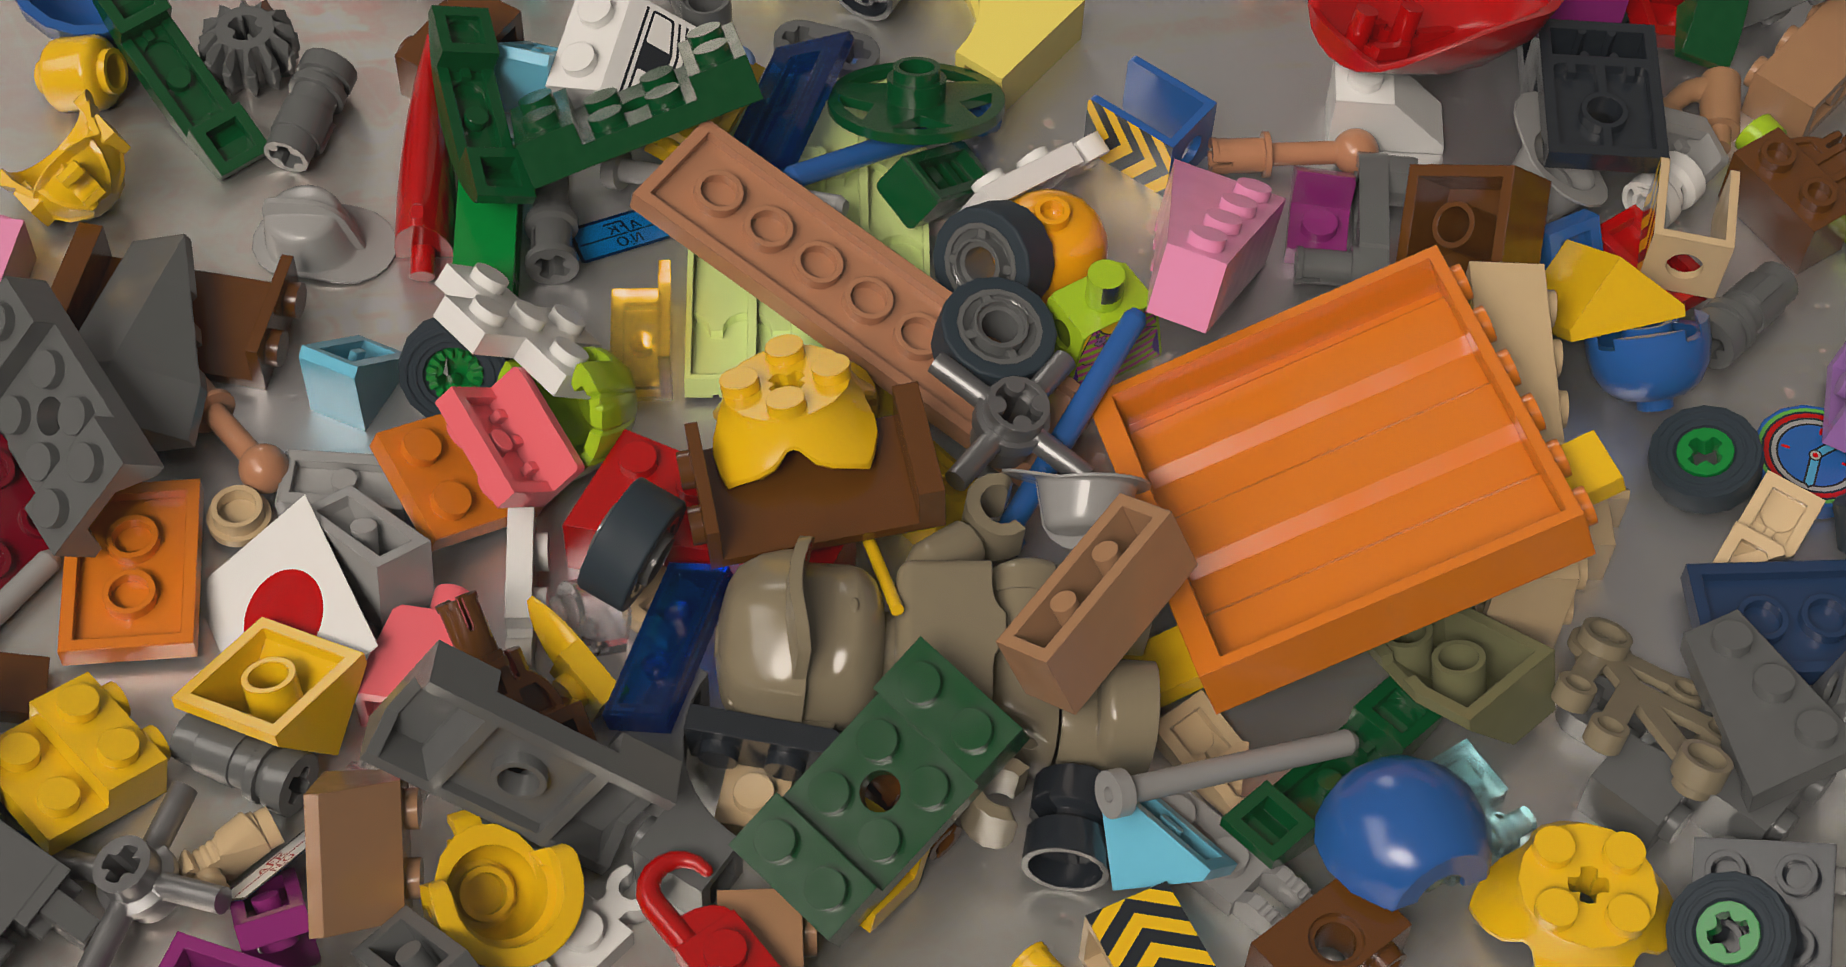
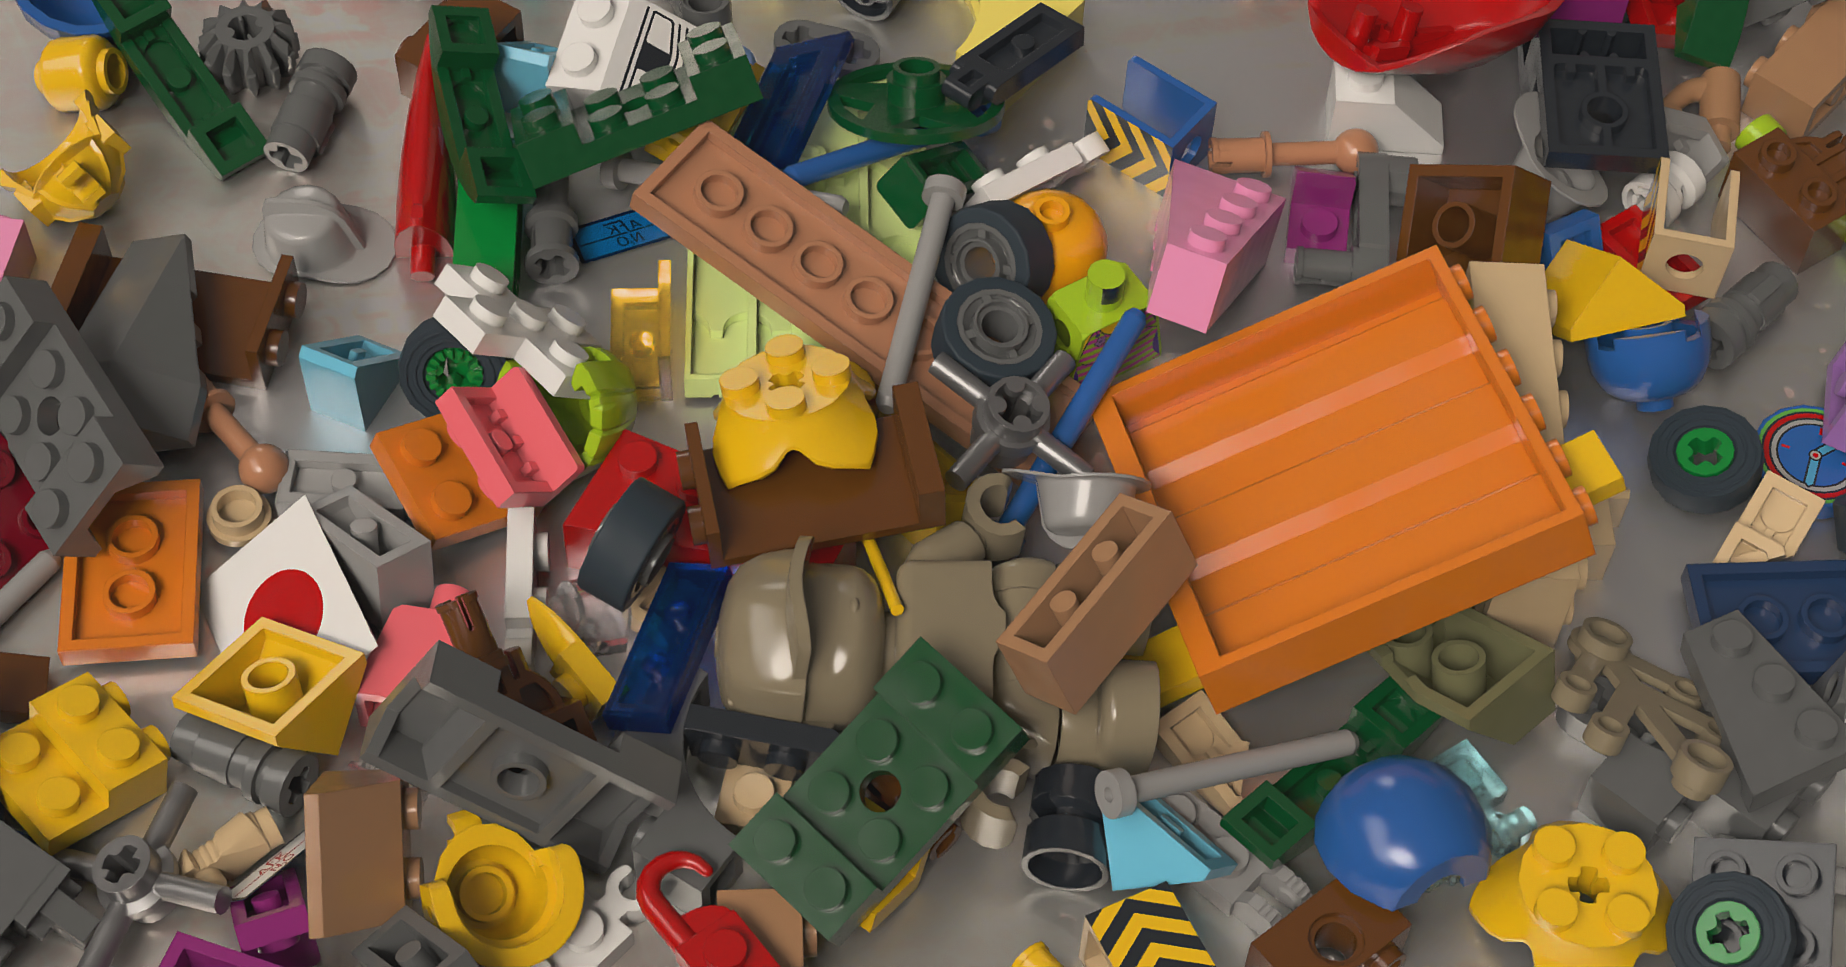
(943, 196): none -> light grey bar
(1012, 57): none -> black hinge

